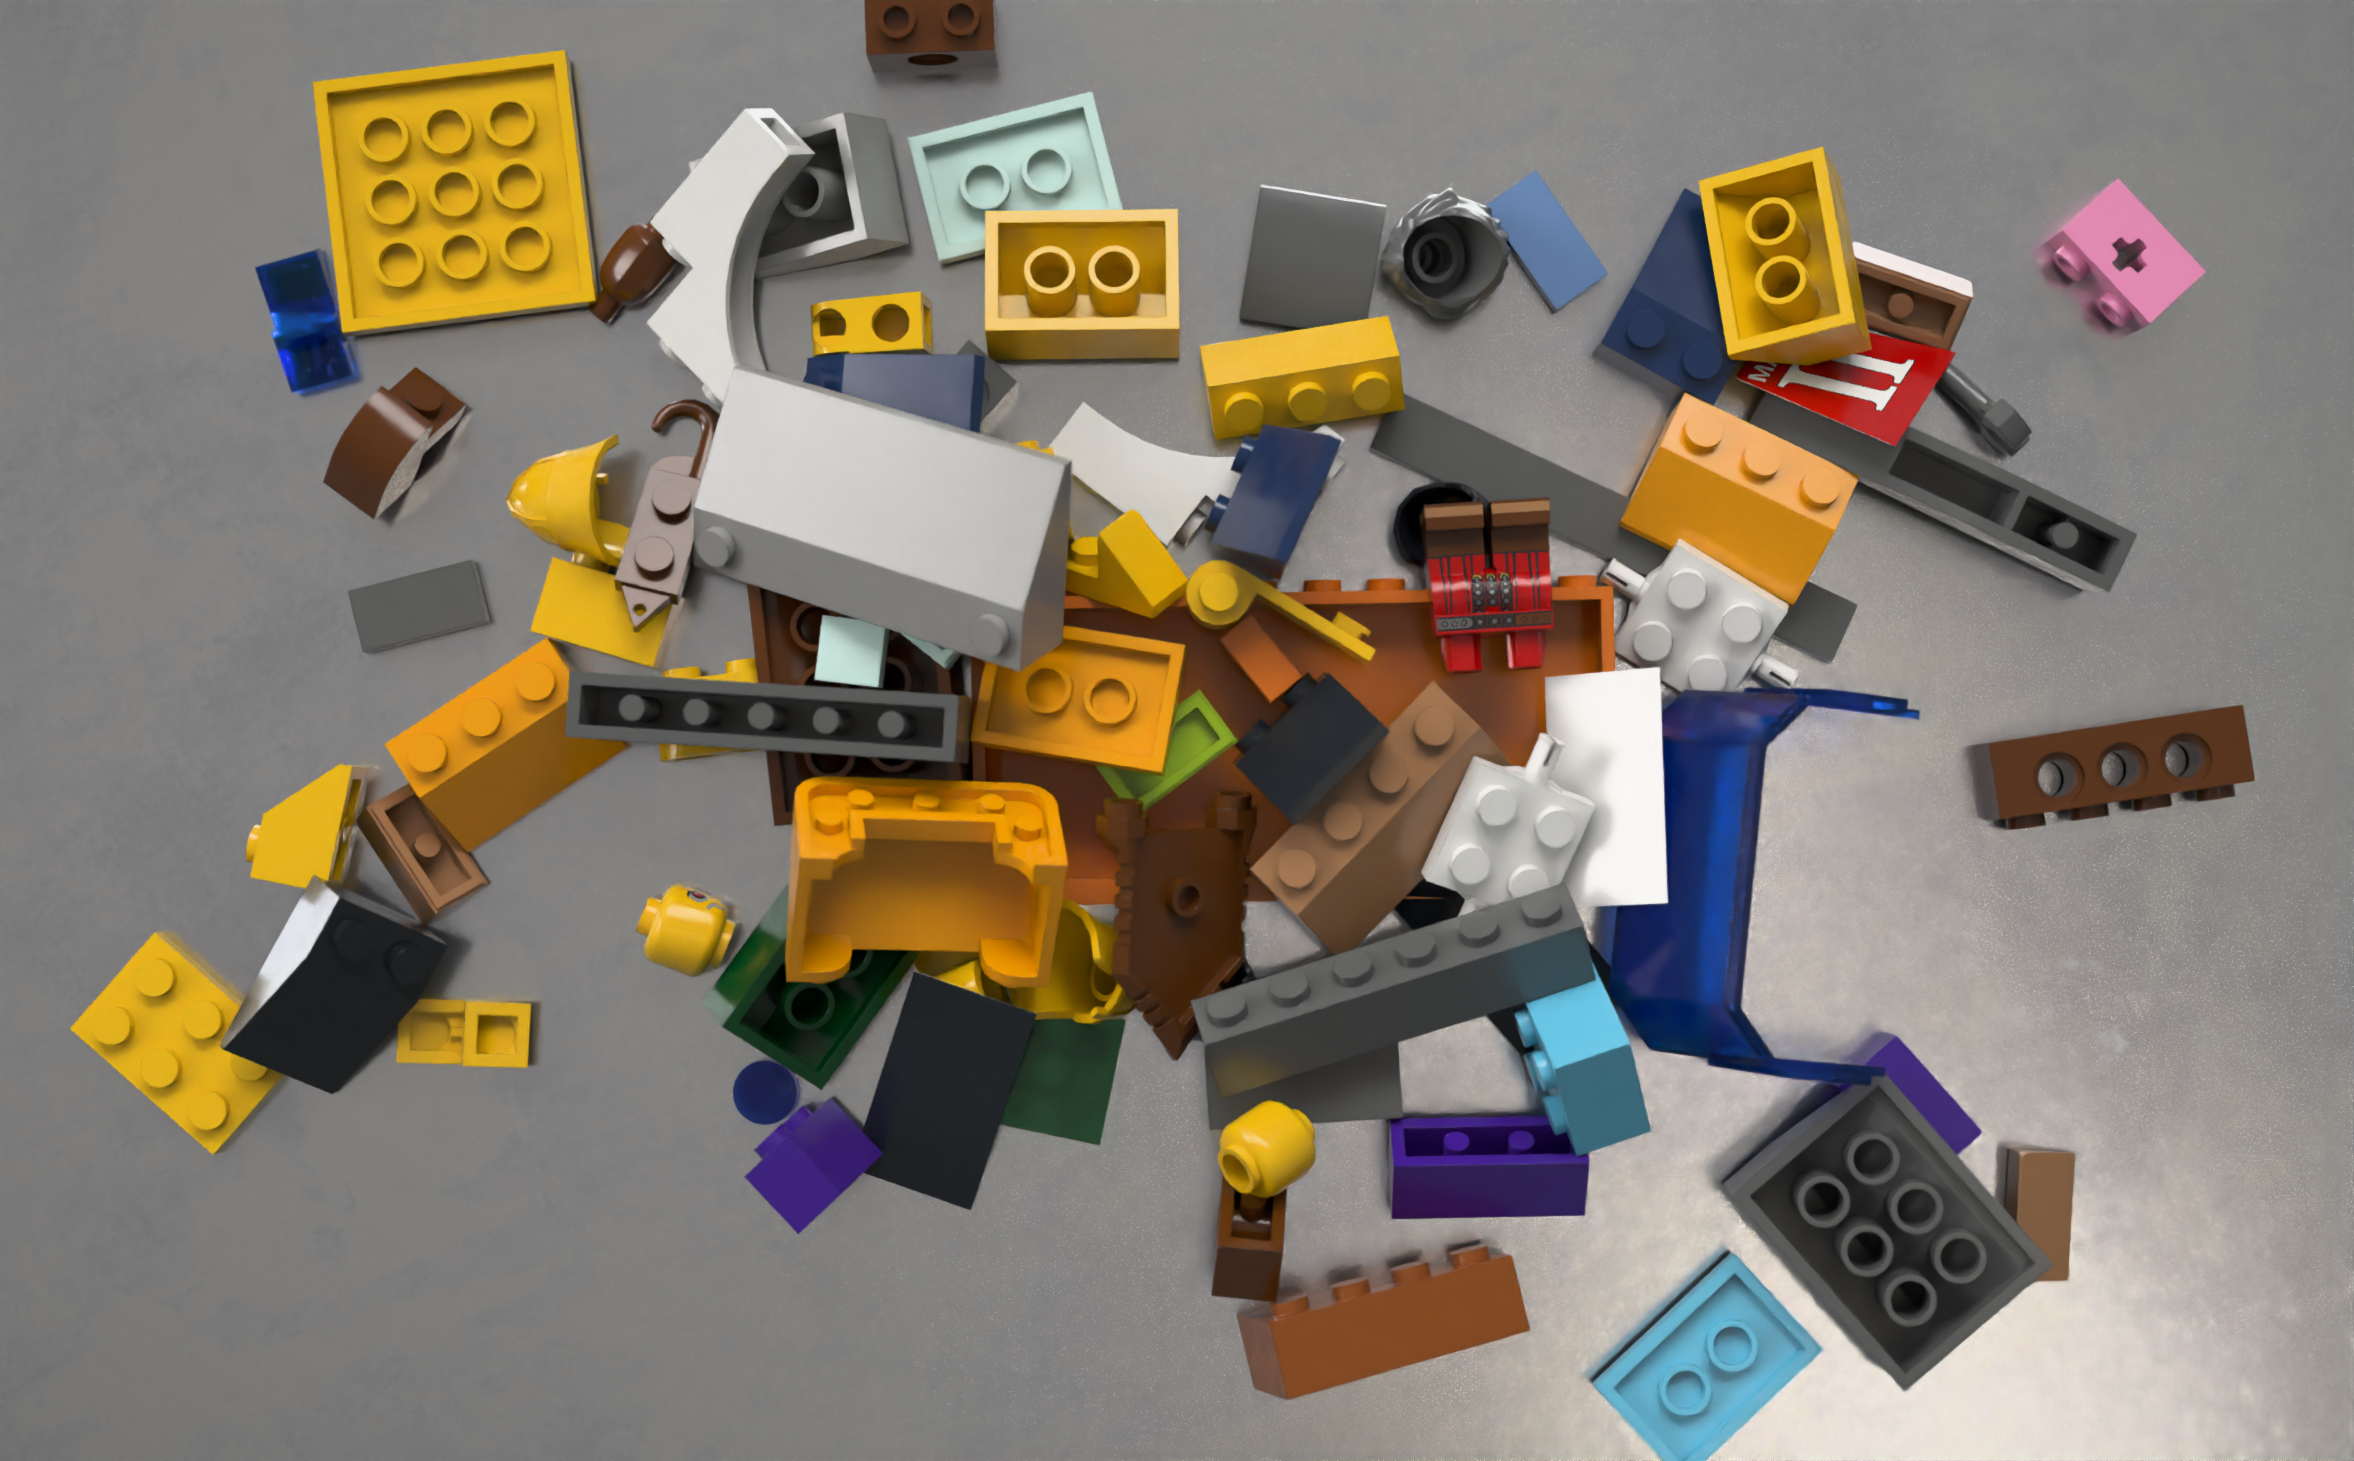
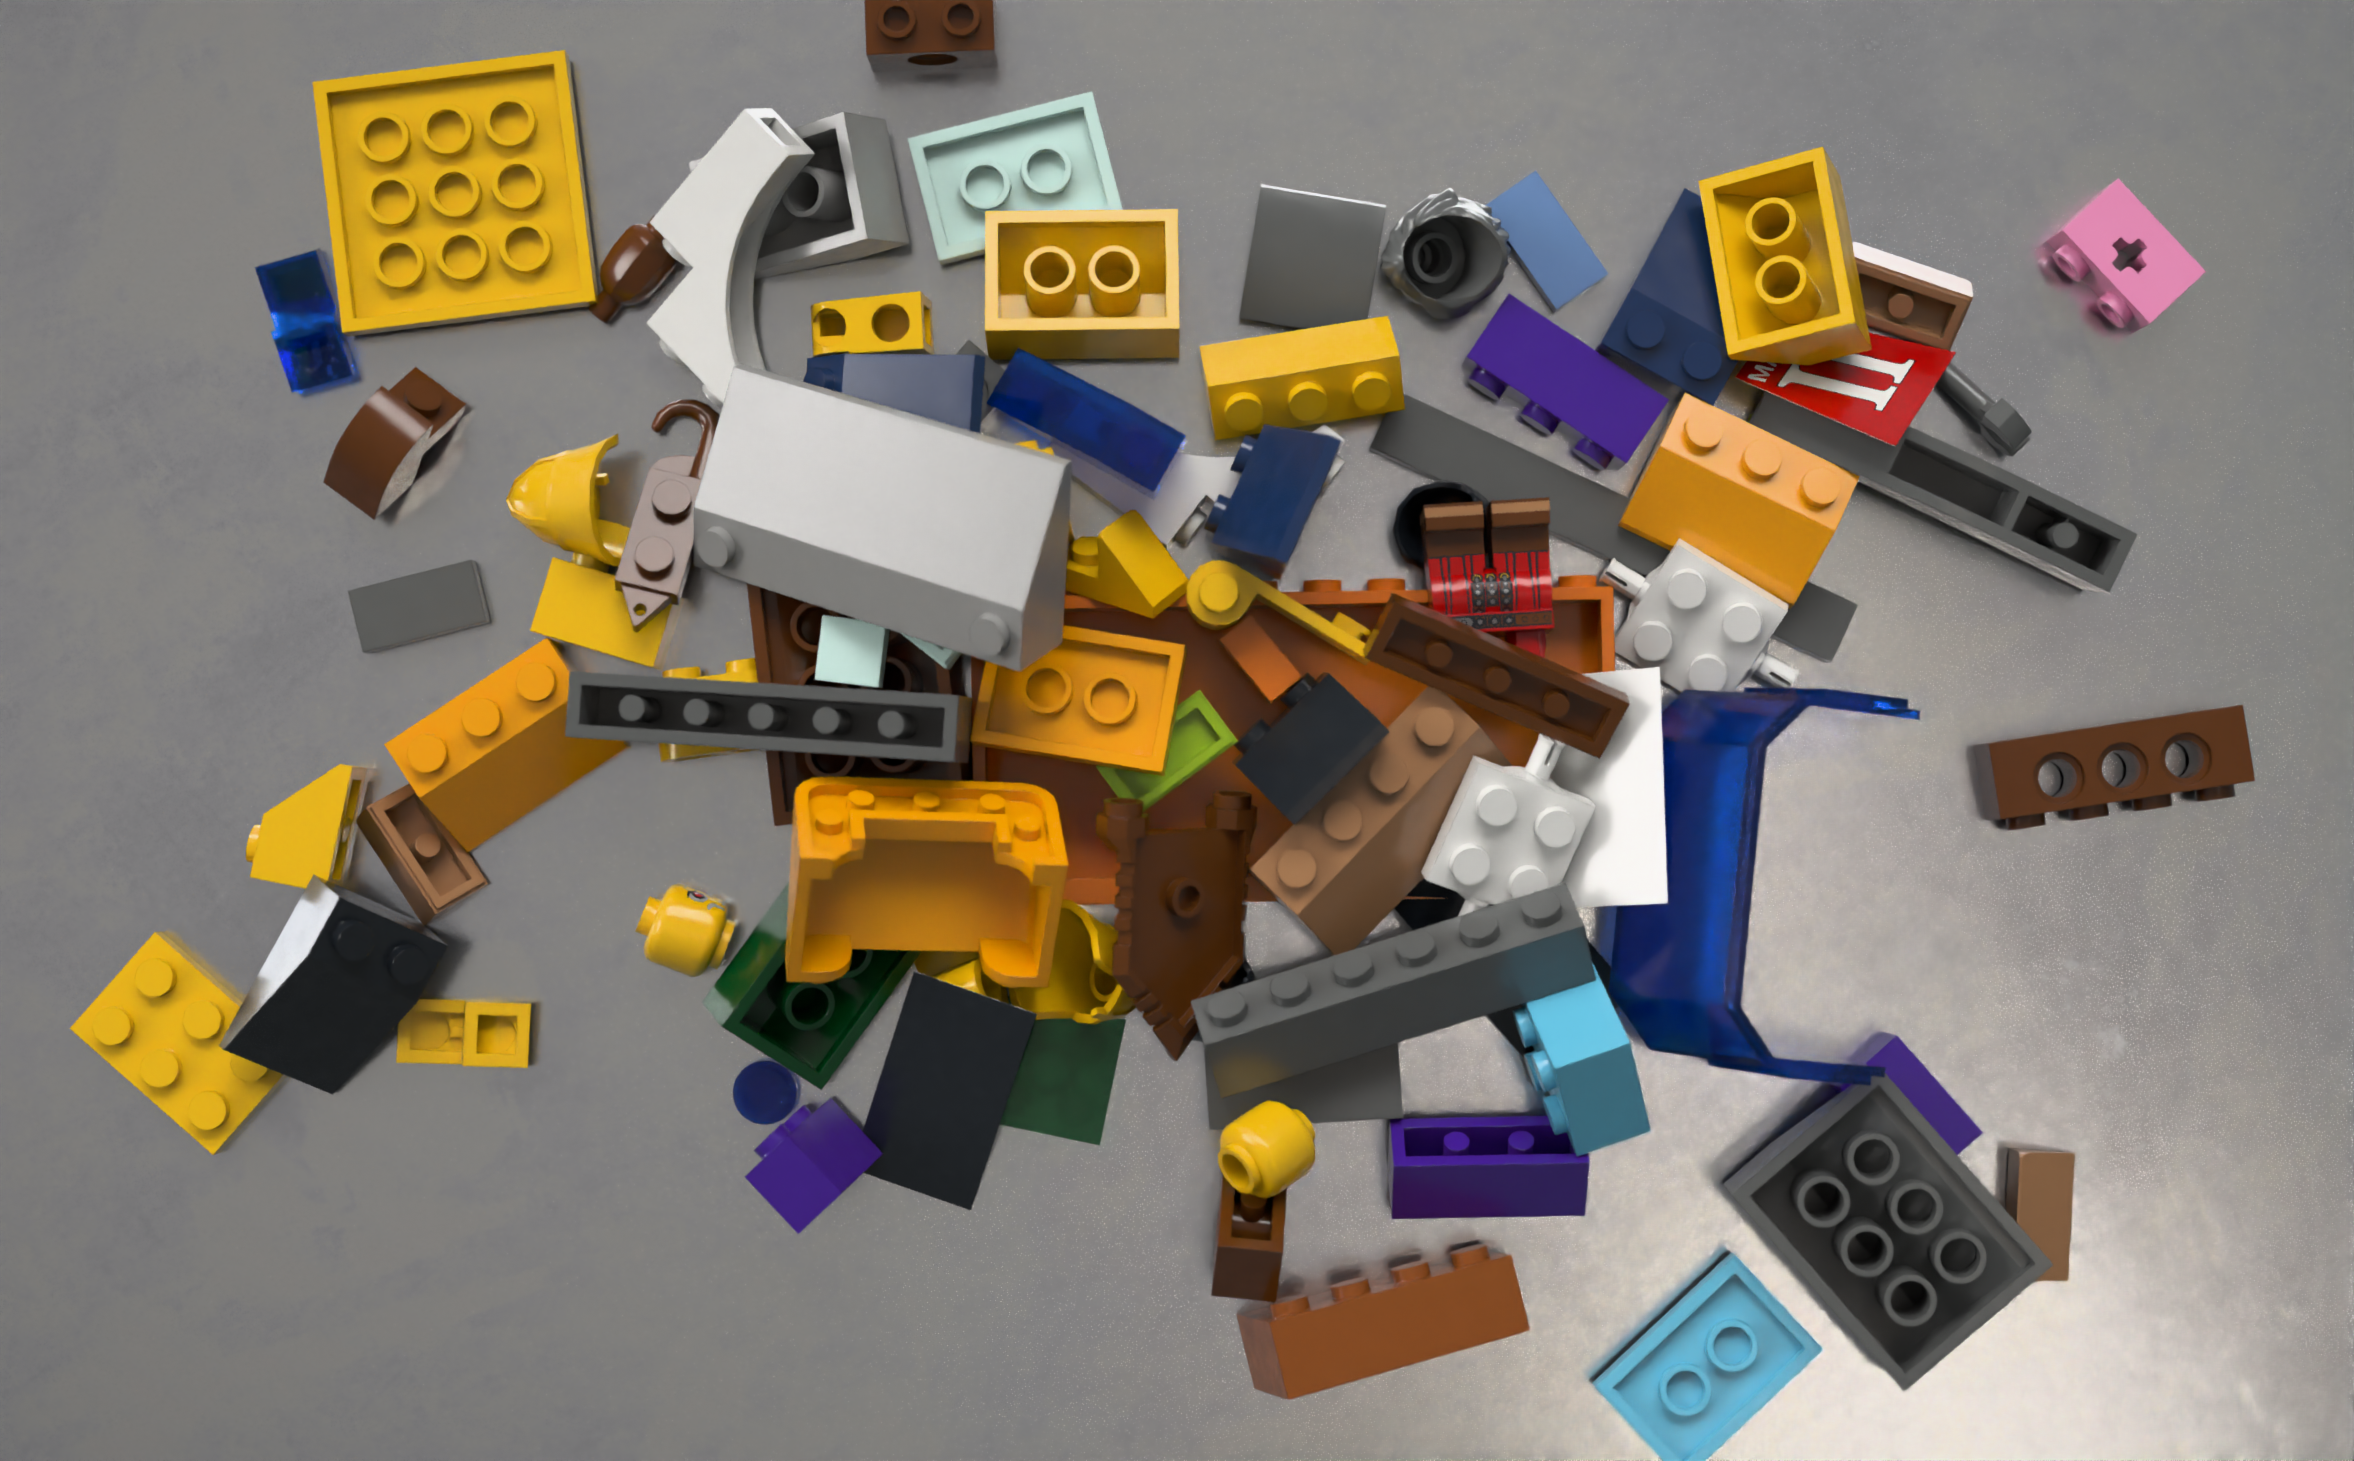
(1088, 422): none -> clear blue slope
(1496, 675): none -> reddish brown plate
(1563, 385): none -> dark purple brick

